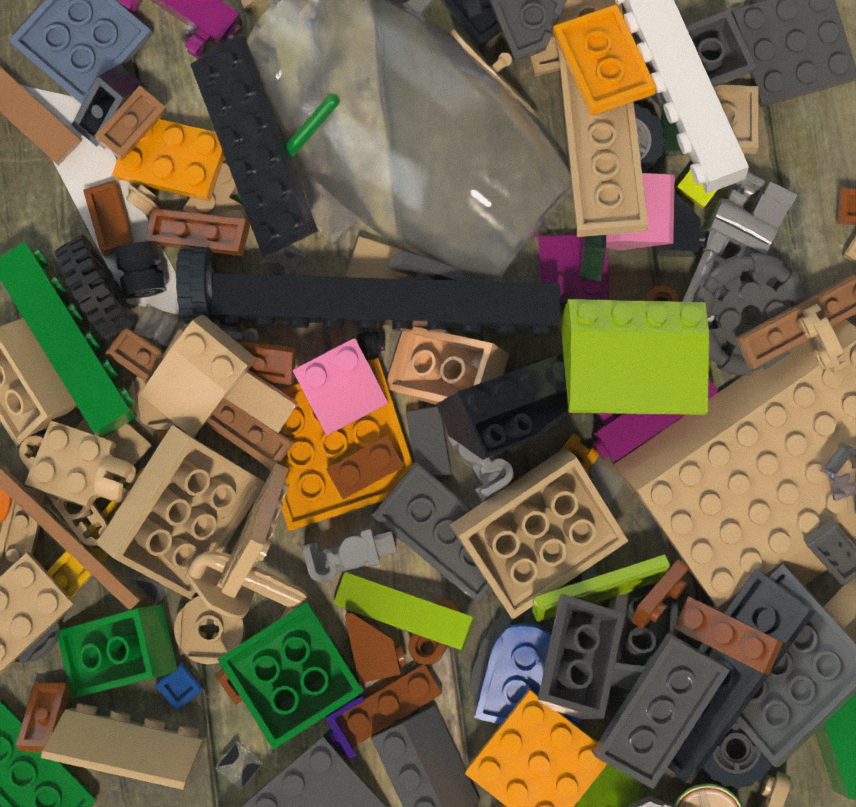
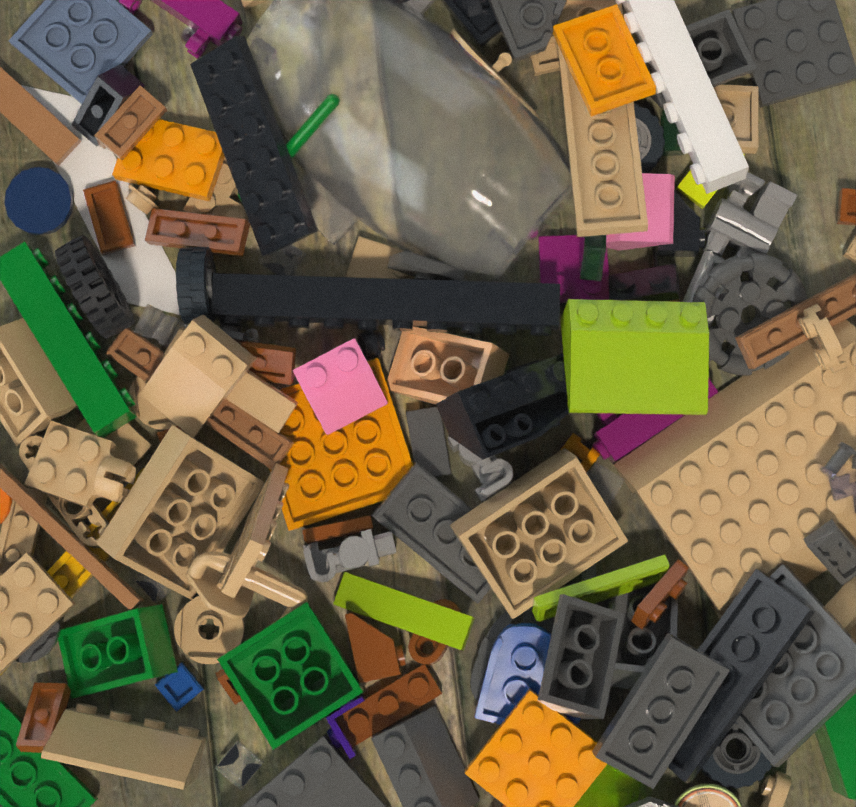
(39, 201): none -> dark blue tile
(140, 270): black wheel -> none
(338, 529): none -> dark orange tile
(364, 467): dark orange plate -> none
(646, 284): none -> black plate
(728, 635): dark orange plate -> none

